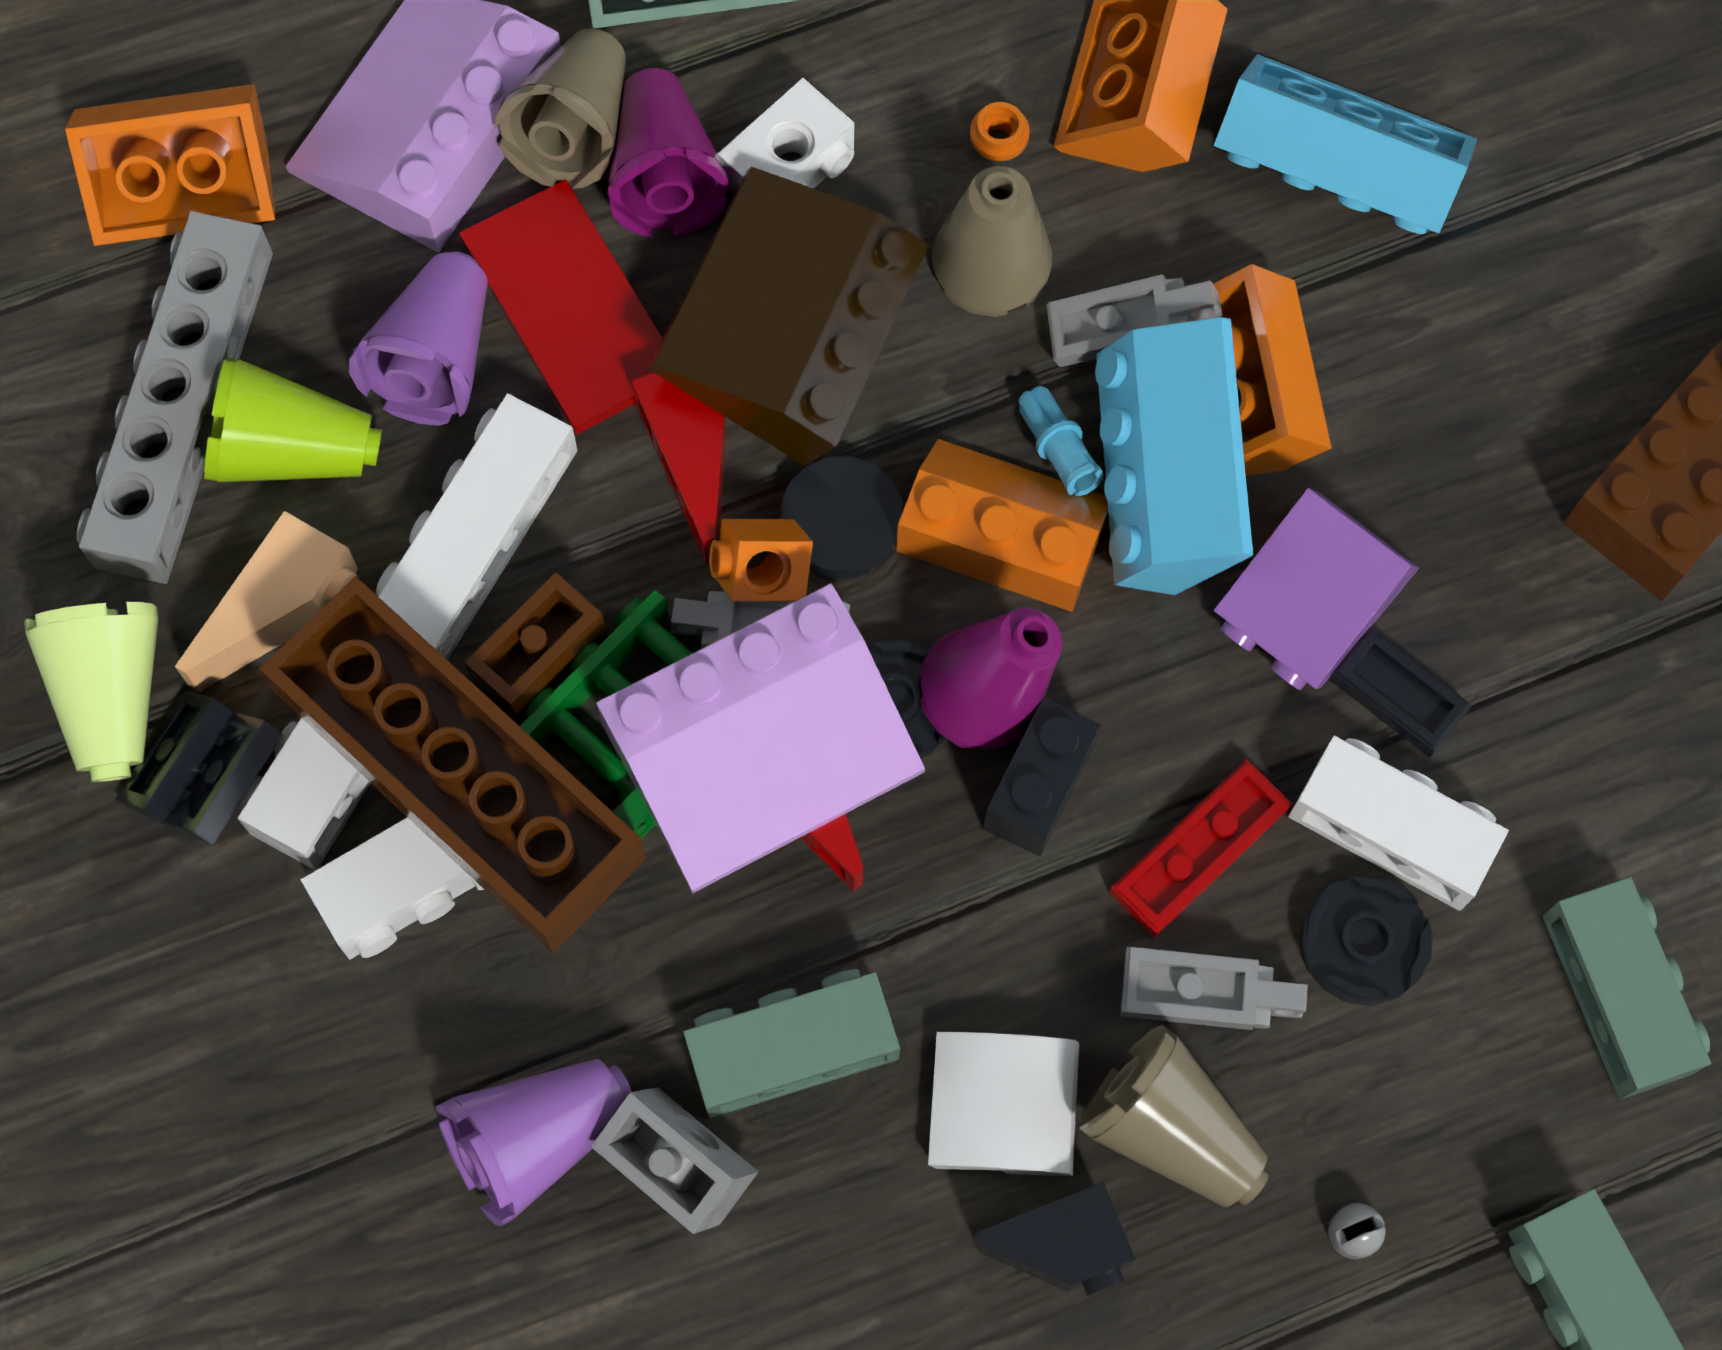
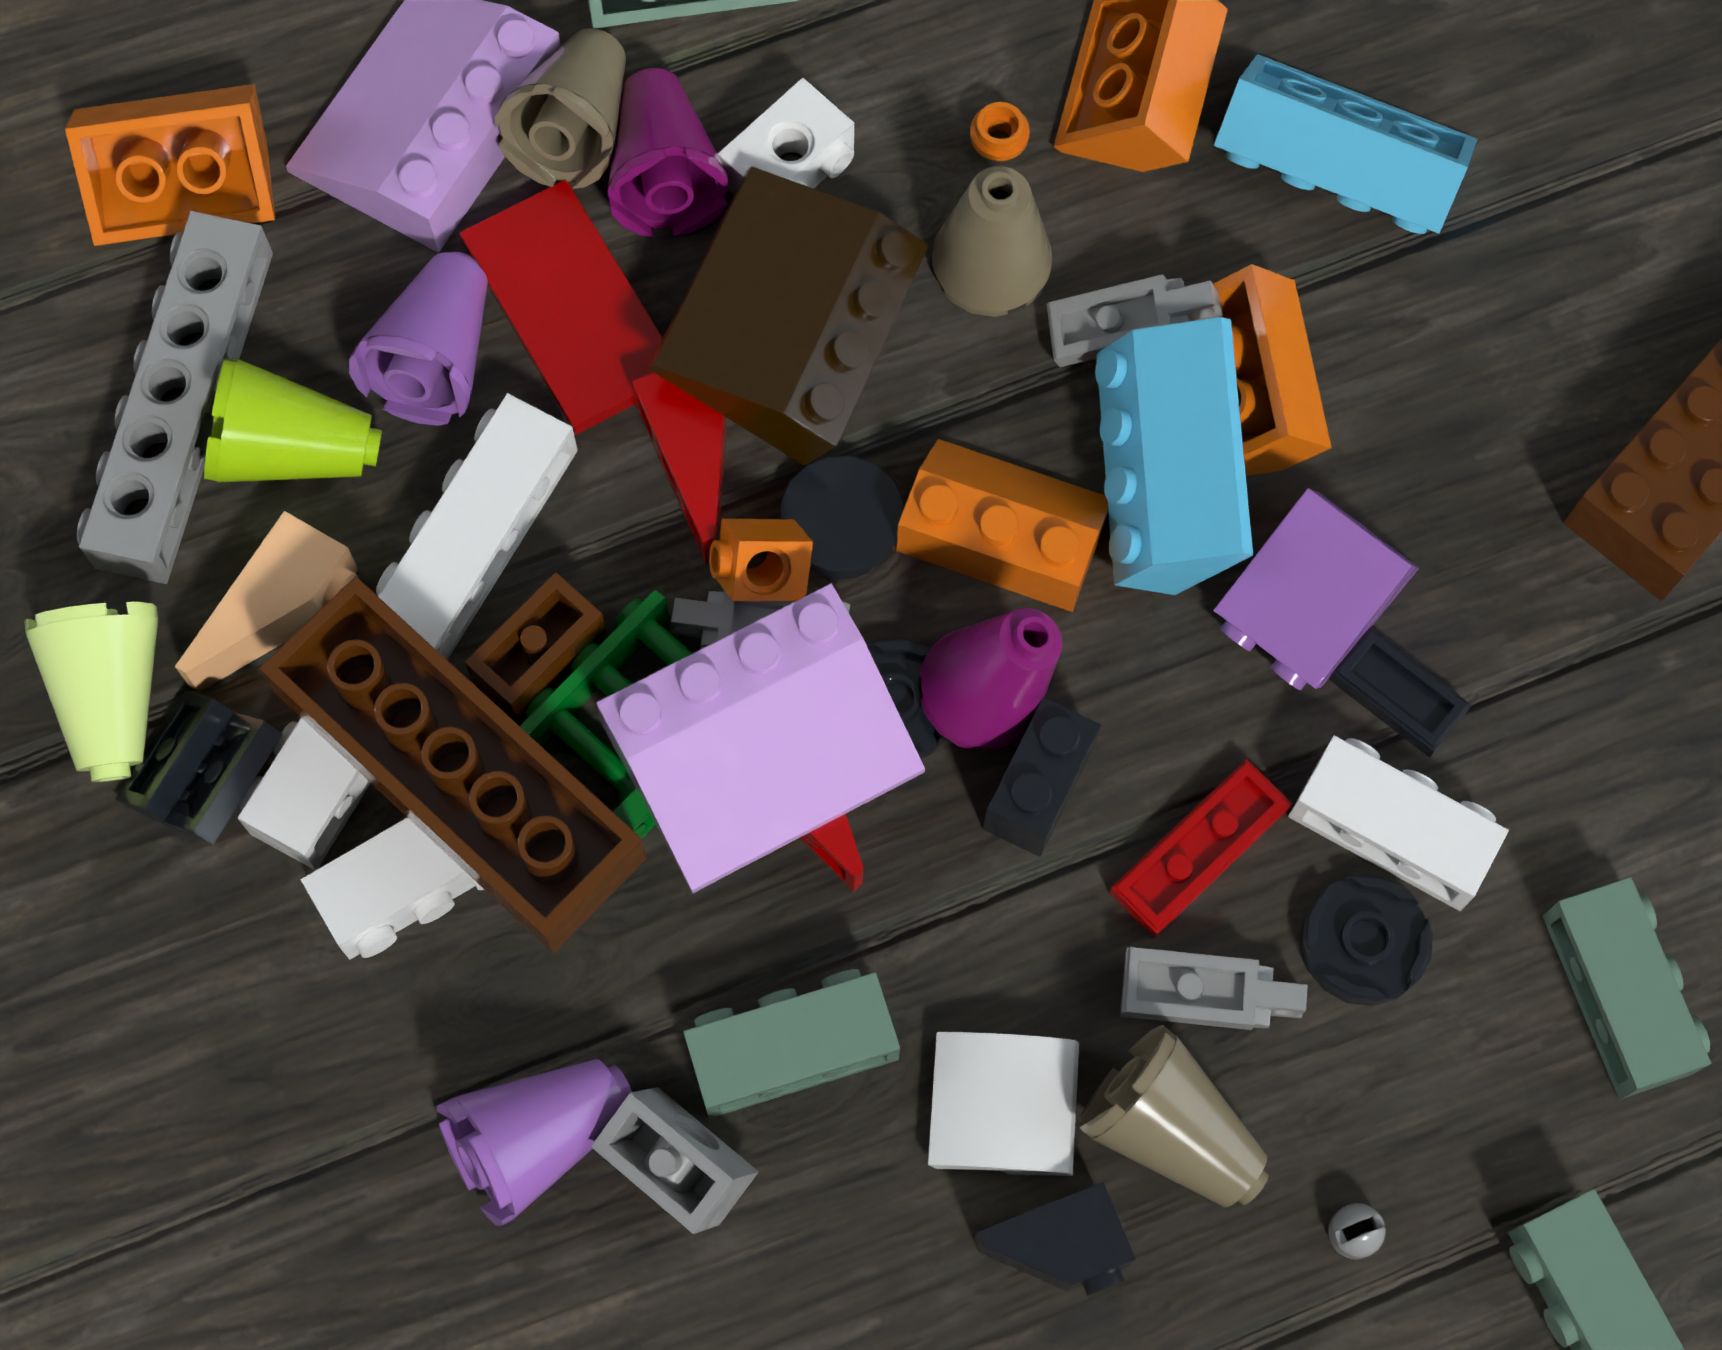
(1060, 441): medium azure axle -> none

